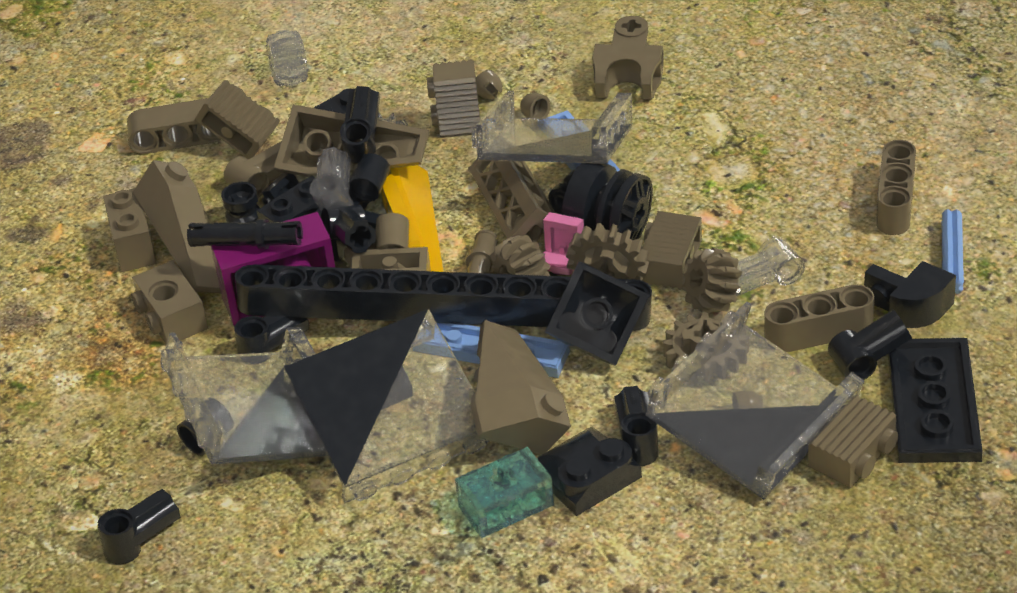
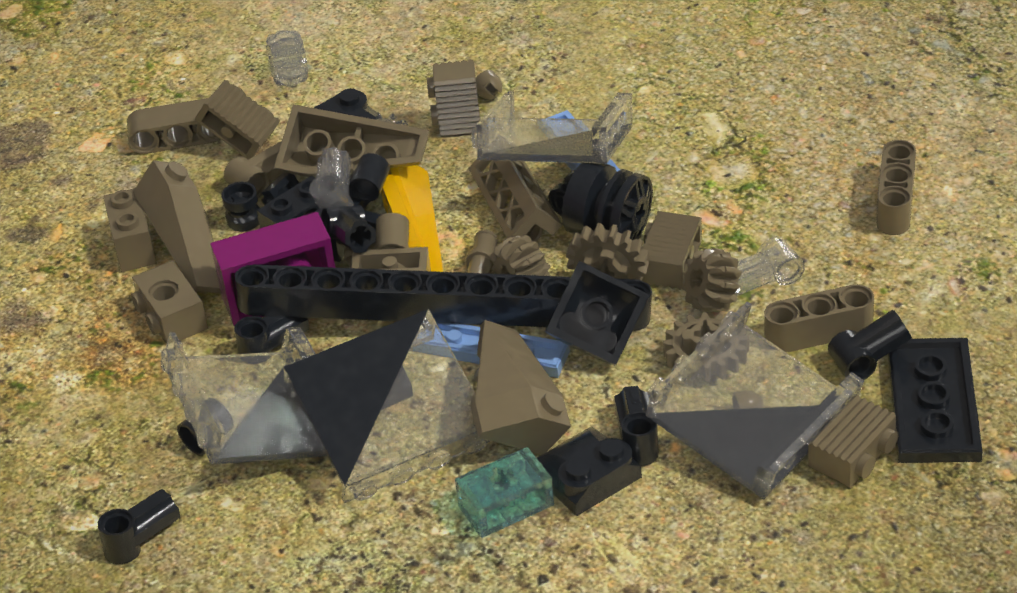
(258, 233): black pin -> none
(360, 122): black piece -> none
(535, 105): dark tan hinge -> none
(557, 237): bright pink bracket -> none
(628, 59): dark tan piece -> none
(916, 299): black brick -> none
(953, 246): light blue axle -> none

